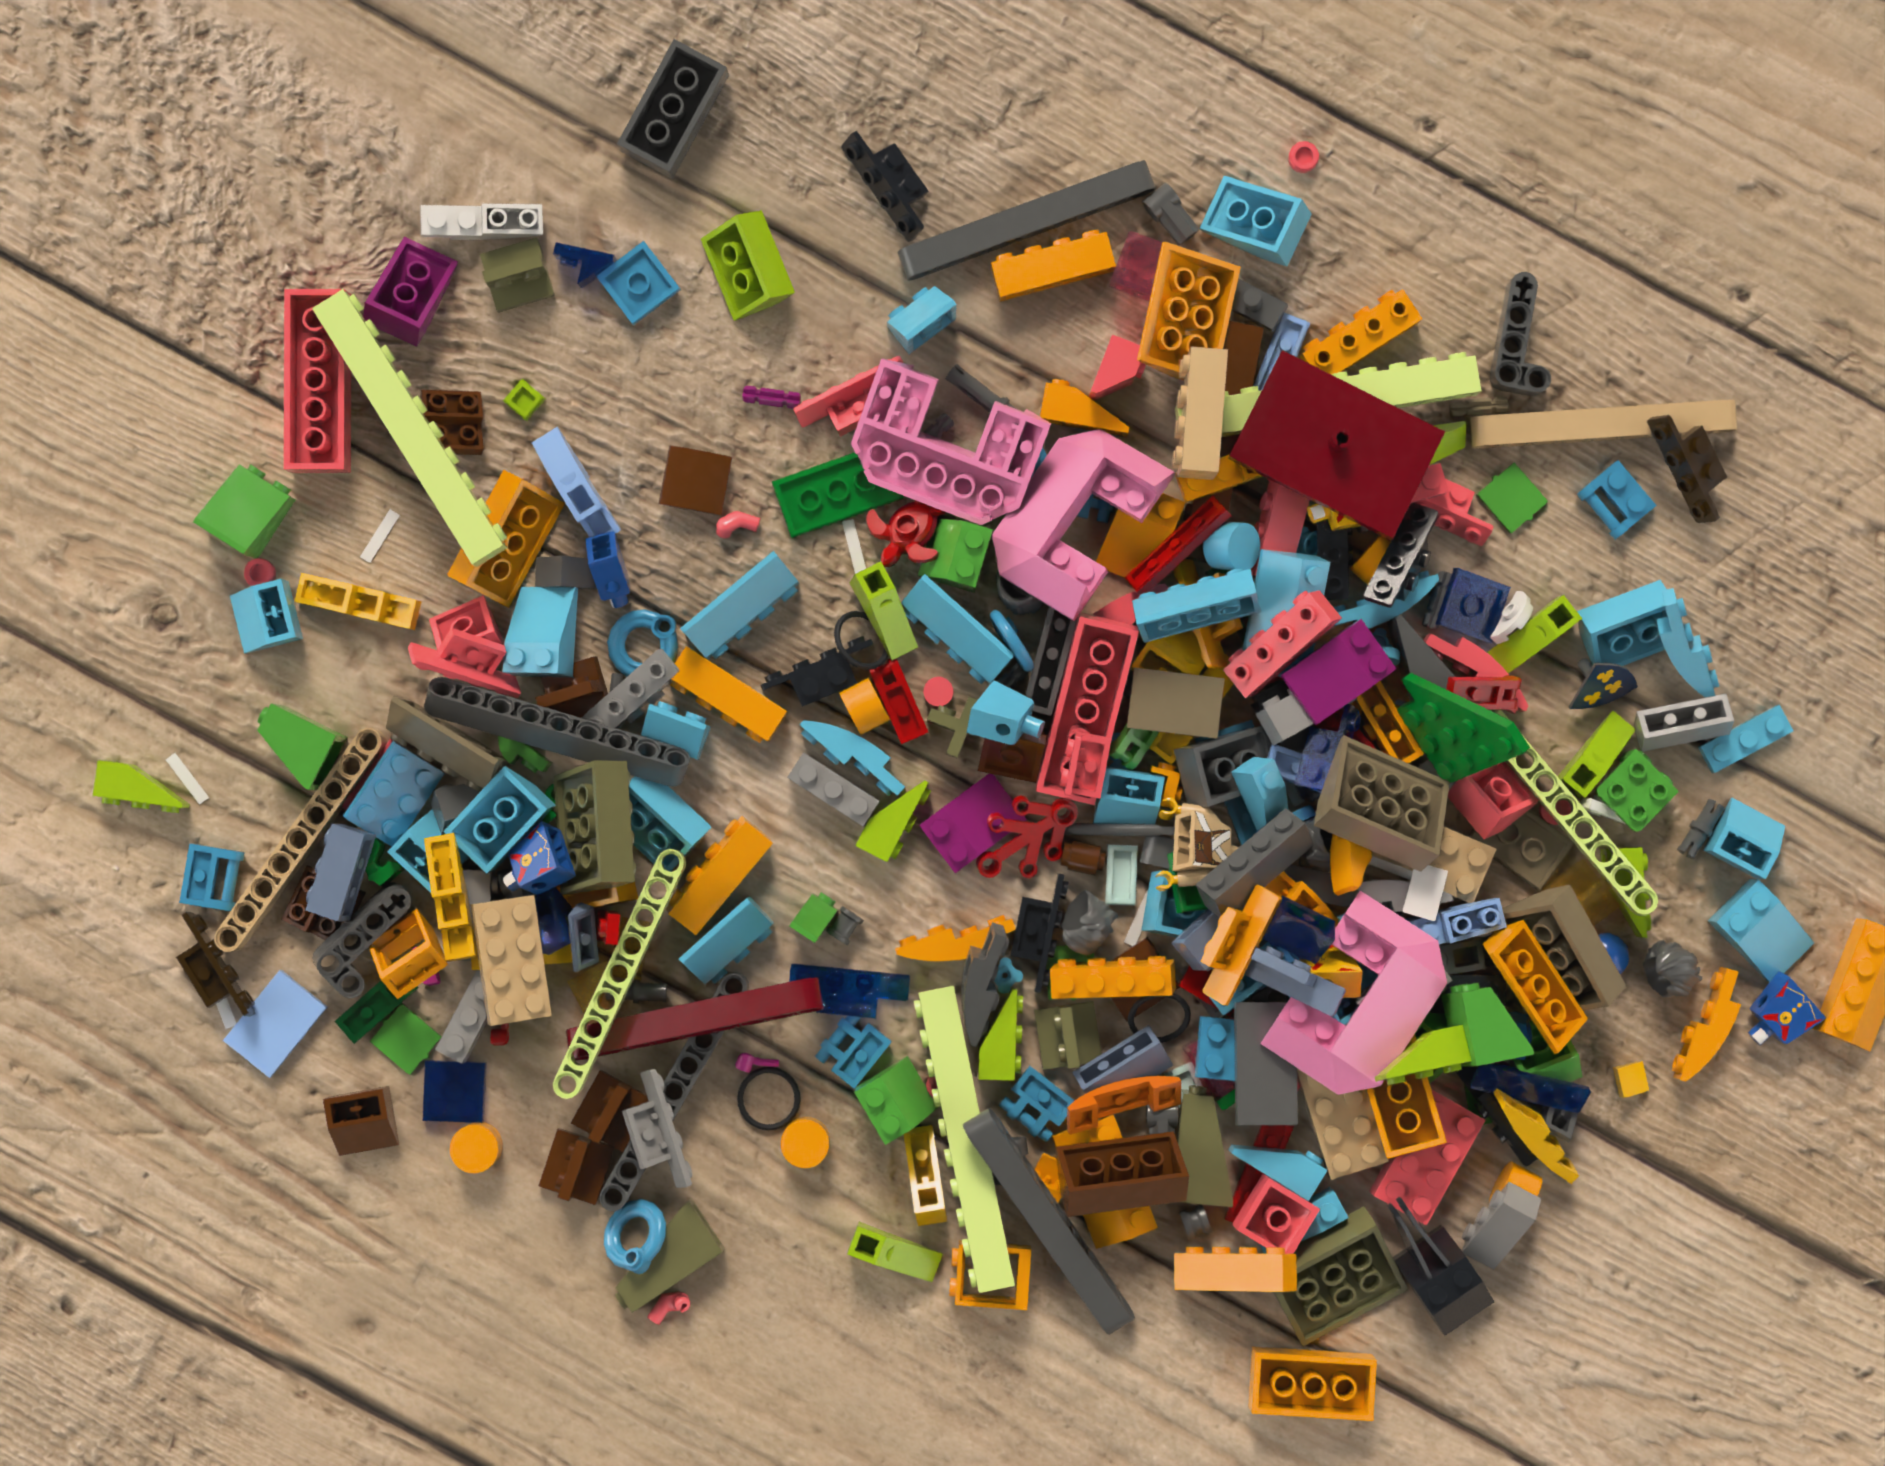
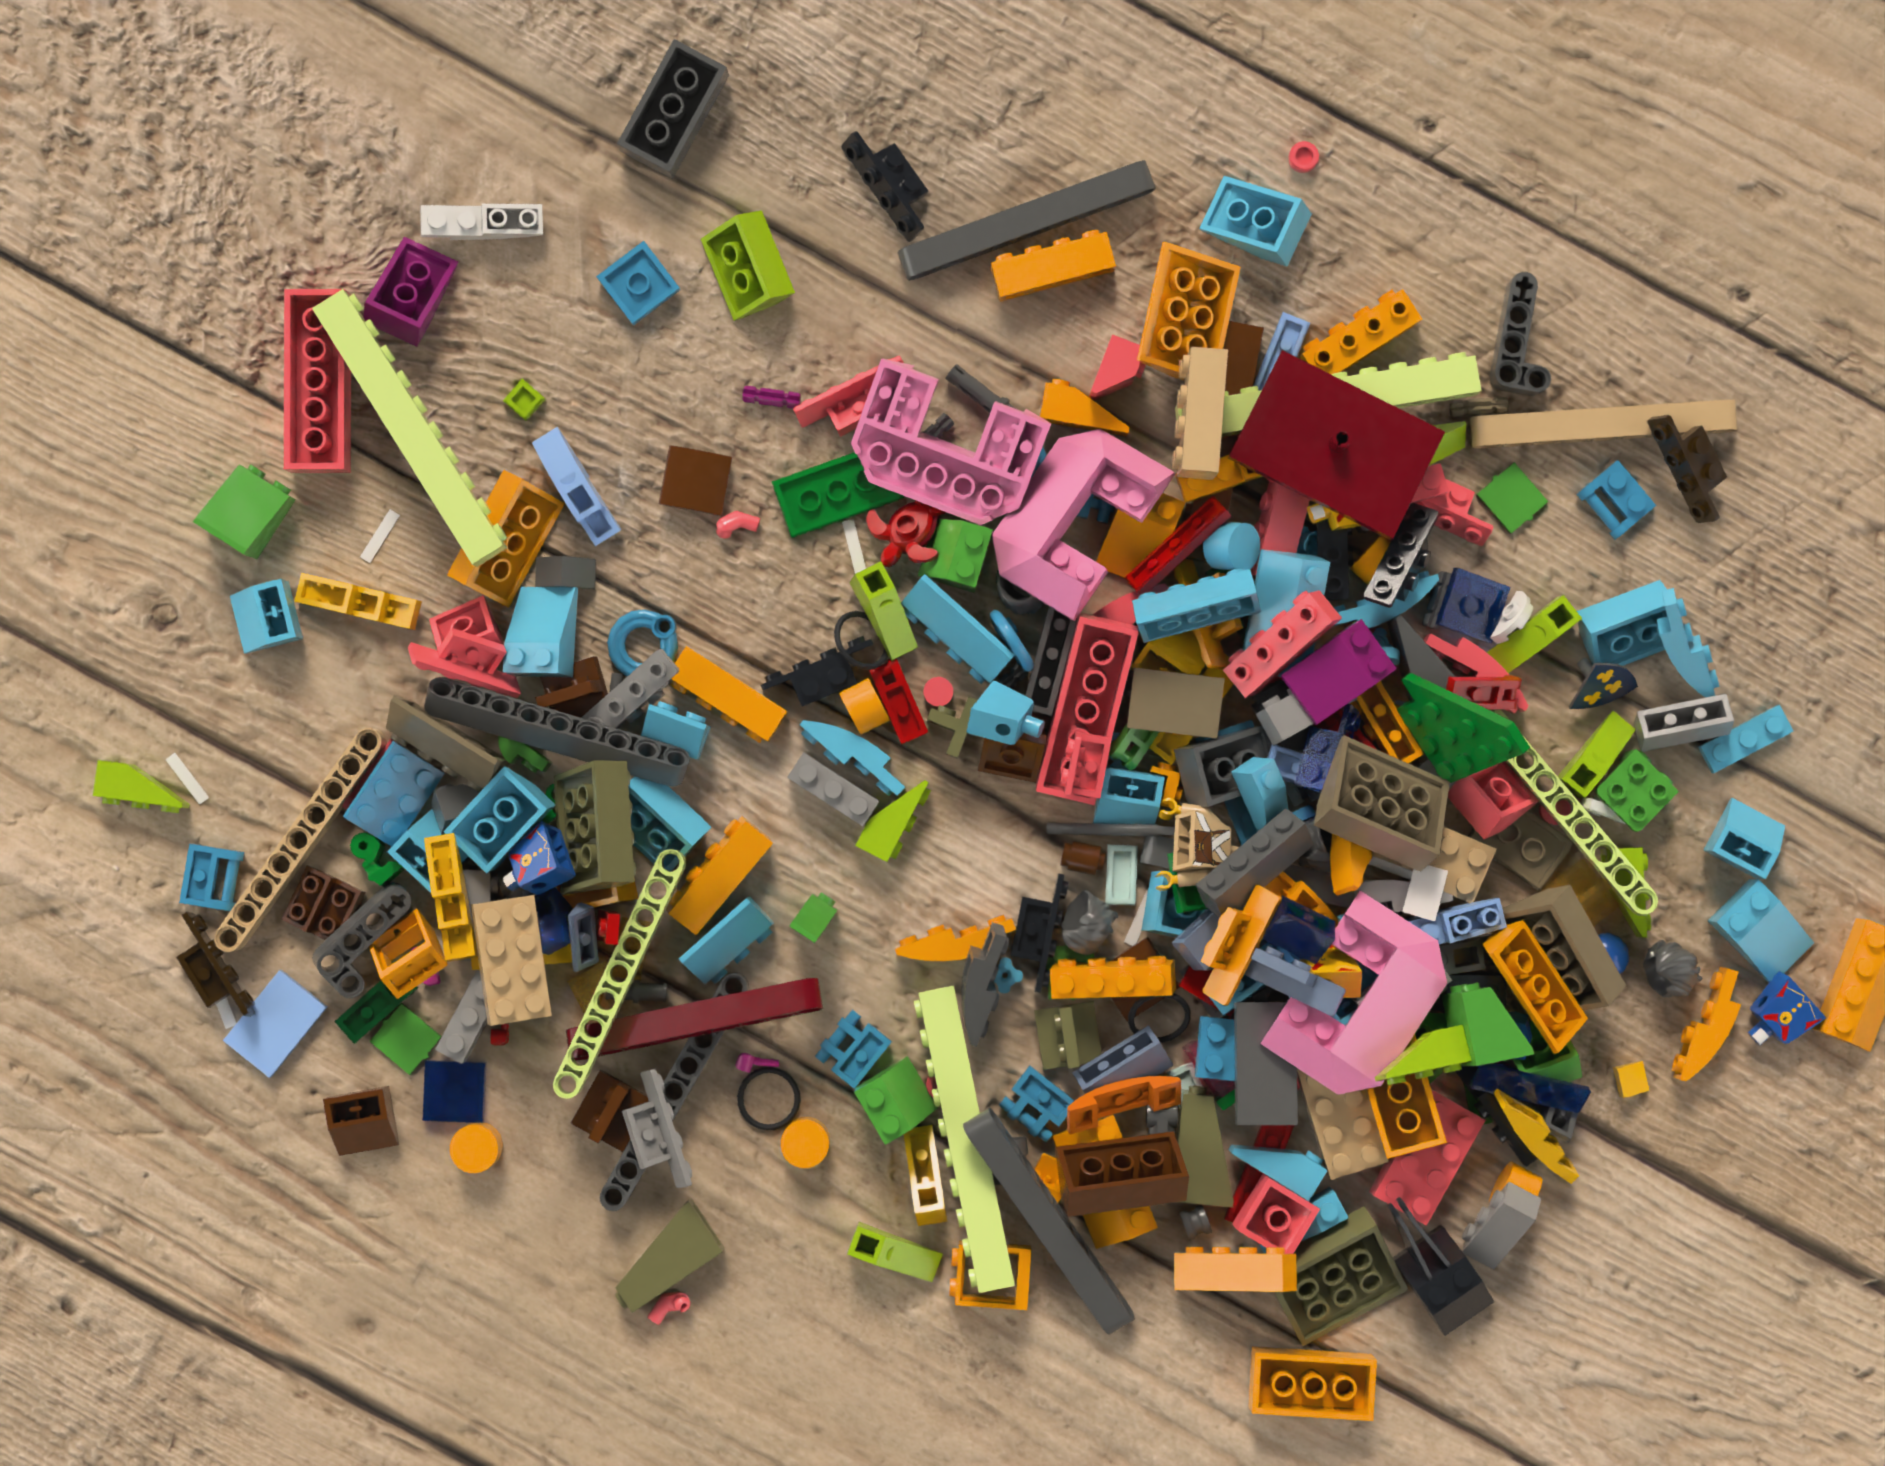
(259, 571): coral tile -> none
(301, 743): bright green slope -> none
(340, 872): sand blue brick -> none
(458, 418): reddish brown slope -> none
(517, 275): olive bracket -> none
(576, 1167): reddish brown bracket -> none
(591, 261): clear blue slope -> none
(608, 568): blue torso -> none
(653, 1244): dark azure piece -> none
(740, 606): medium azure slope -> none
(844, 925): dark grey bush -> none
(851, 990): clear blue bracket -> none
(922, 318): medium azure slope -> none
(961, 826): magenta slope -> none
(998, 1048): lime slope -> none
(1030, 834): red plant -> none
(1137, 266): clear pink bracket -> none
(1166, 208): dark grey piece -> none
(1258, 306): dark grey tile -> none
(1701, 829): dark grey pin -> none

